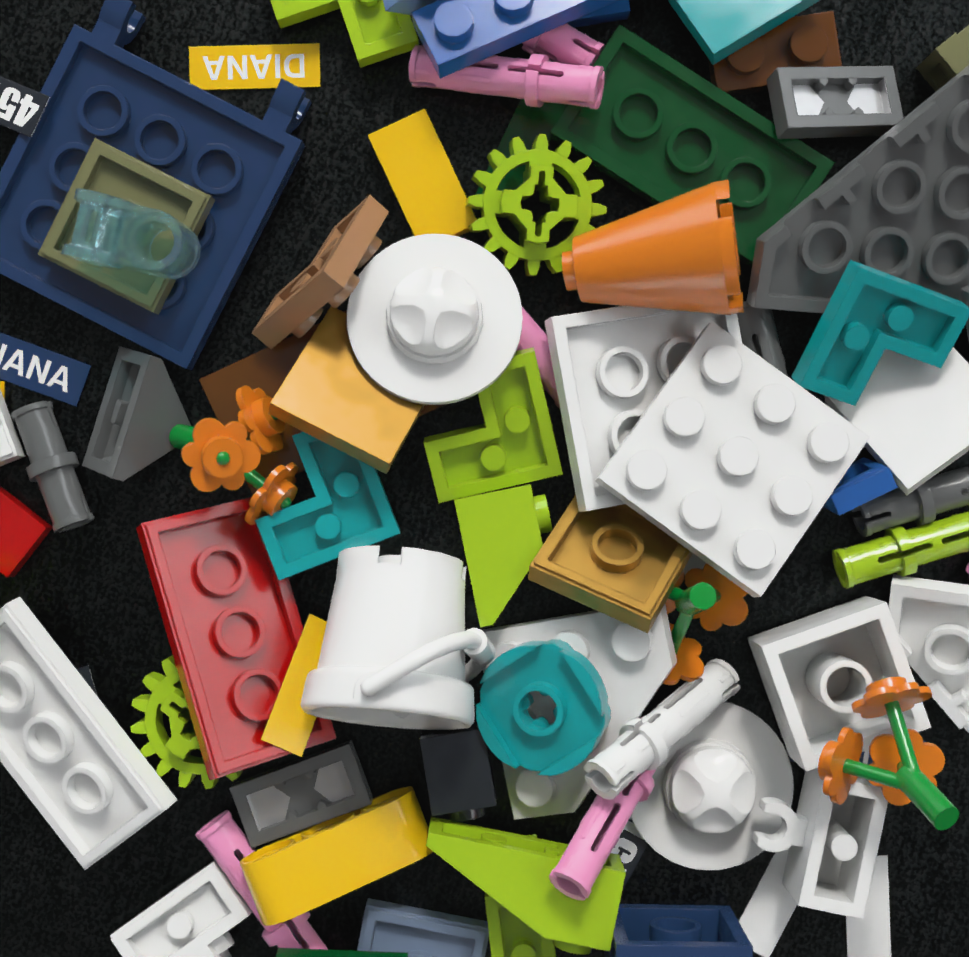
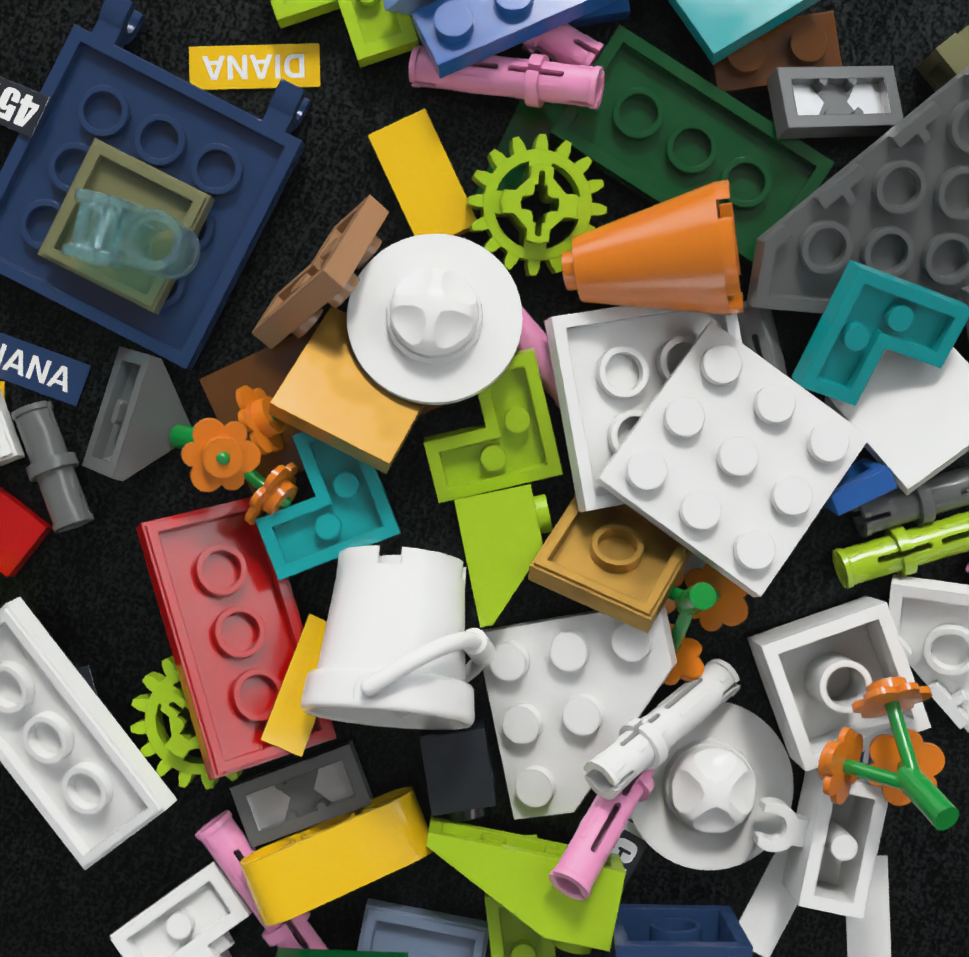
(579, 712): teal plate -> none

